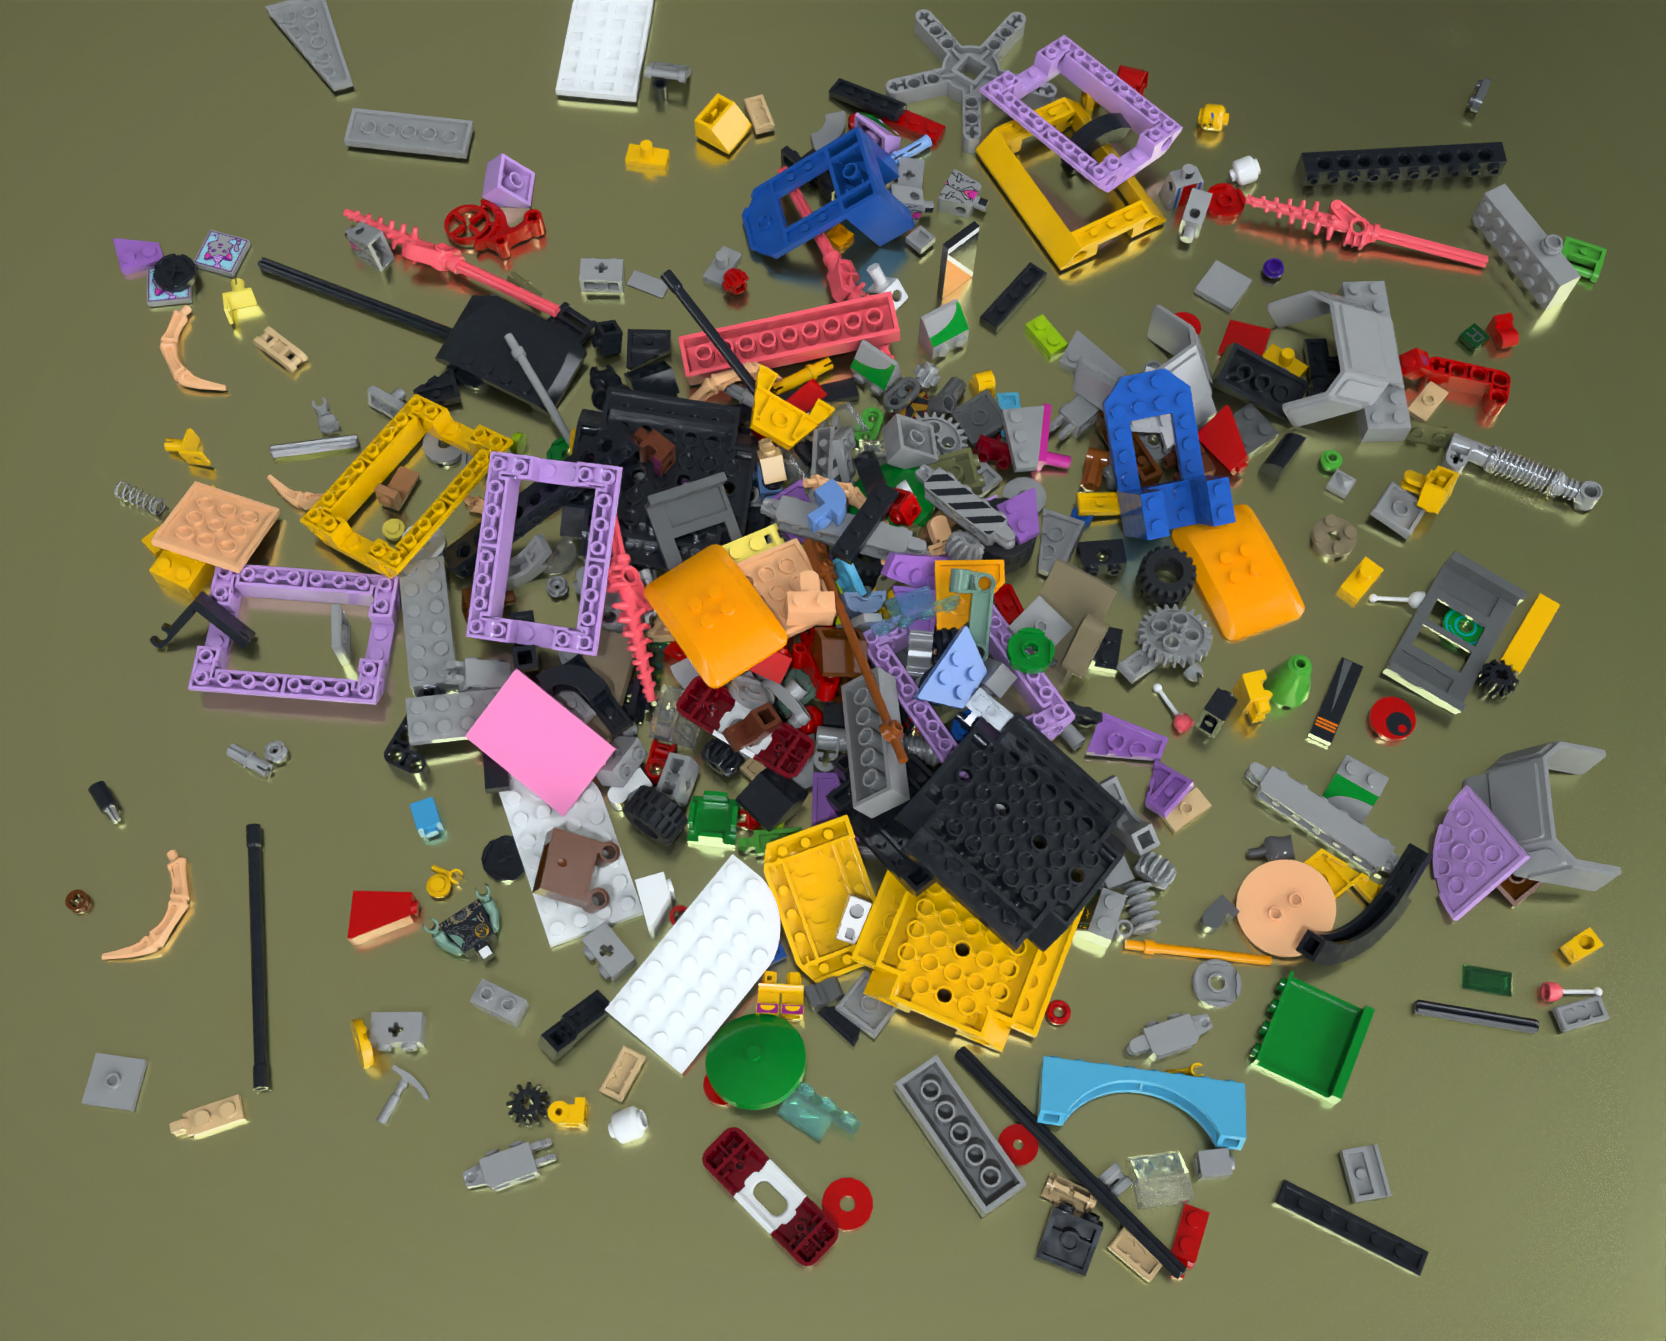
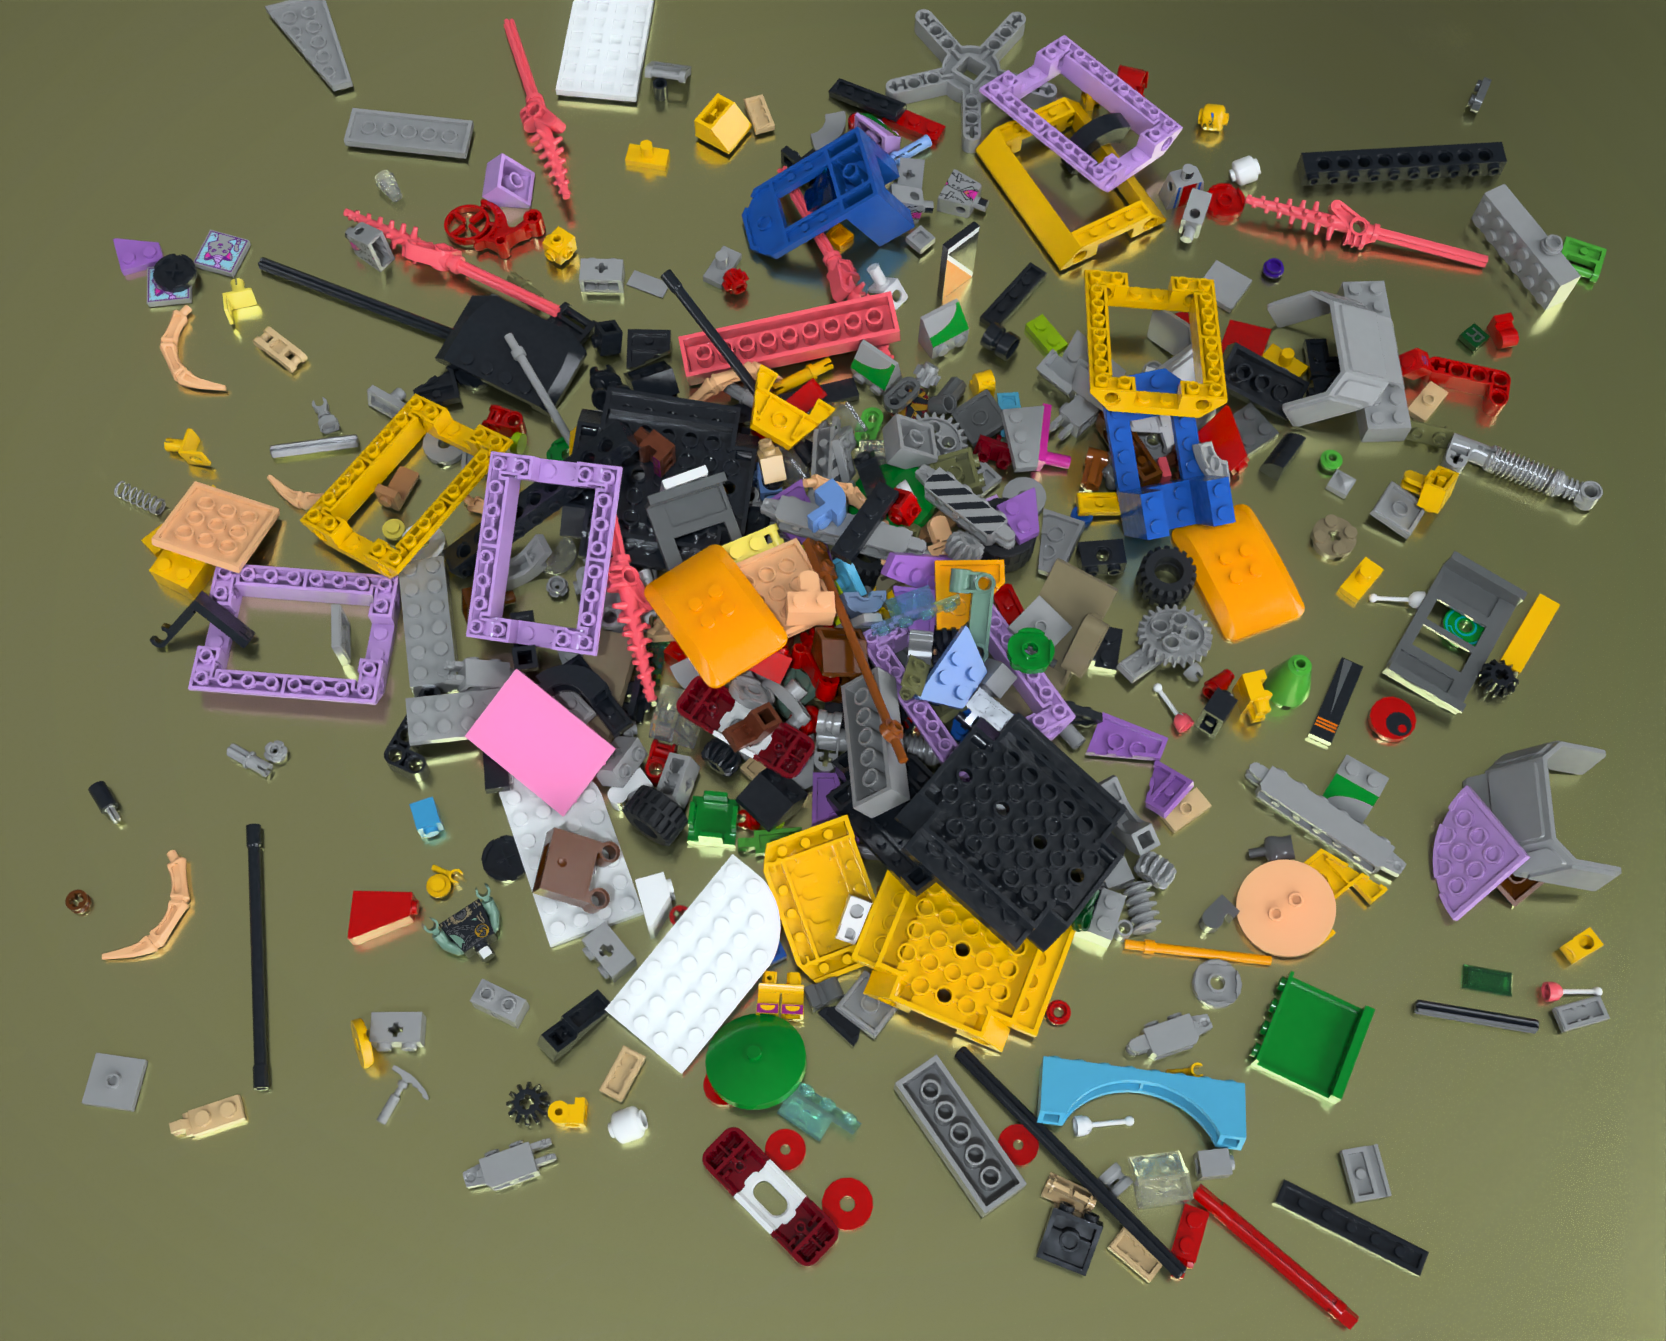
(387, 183): none -> clear cone
(502, 421): none -> red piece
(537, 117): none -> coral piece
(559, 246): none -> yellow brick
(684, 478): none -> white tile
(788, 1138): none -> red piece
(820, 192): none -> clear blue wing
(829, 722): none -> light grey wheel
(913, 678): none -> olive hinge
(999, 340): none -> black wheel
(1058, 373): none -> light grey panel
(1083, 1125): none -> white hinge
(1084, 918): none -> dark green plate
(1163, 465): none -> coral tile
(1183, 295): none -> yellow slope
(1209, 461): none -> light grey tile
(1221, 680): none -> red cone
(1276, 1257): none -> red piece
(1374, 921): black arch -> none

